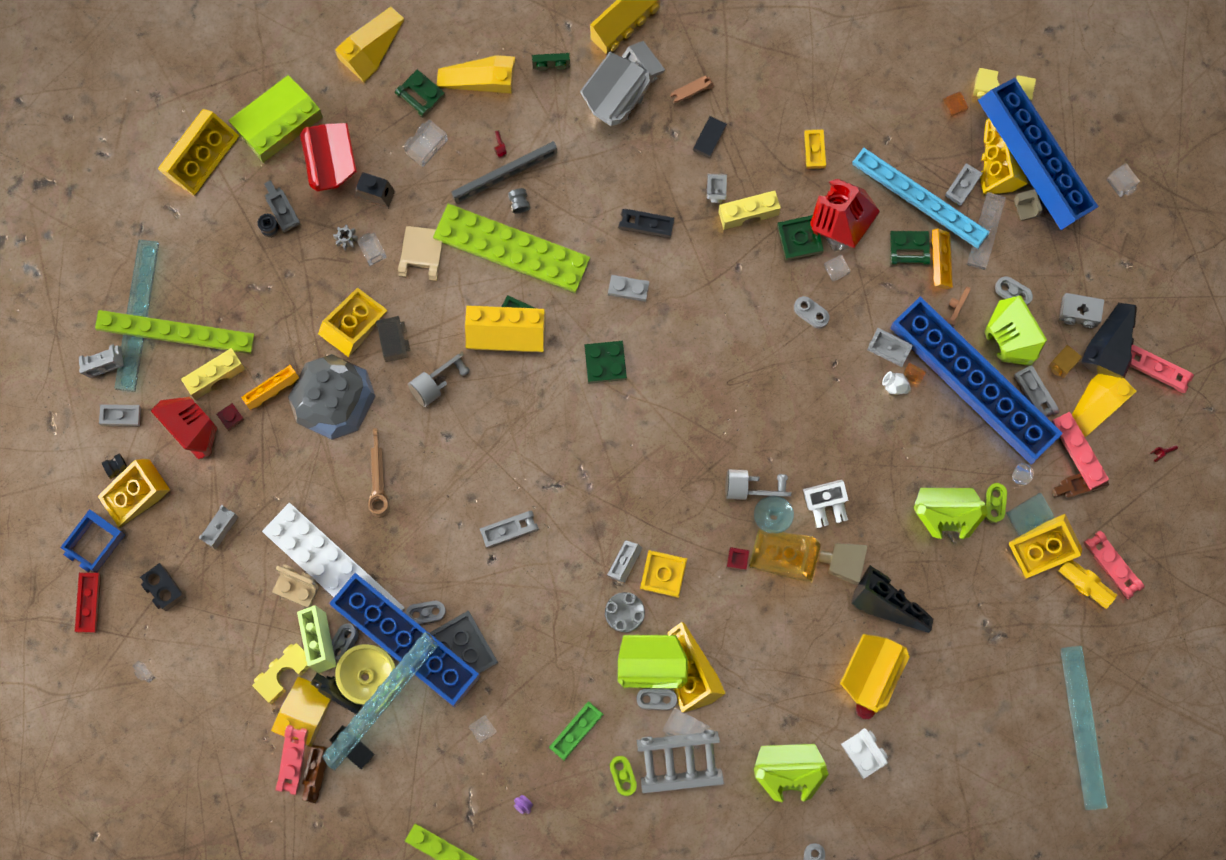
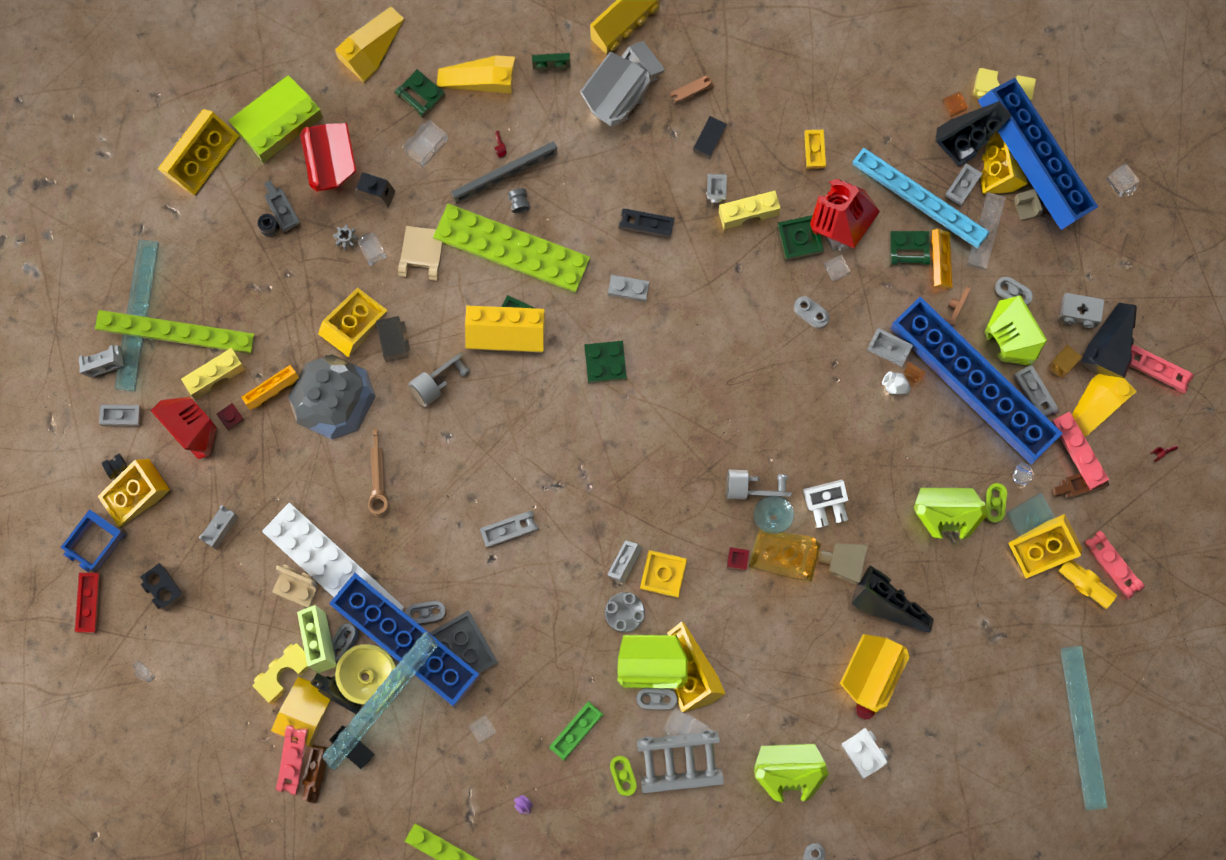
(967, 133): none -> black wedge

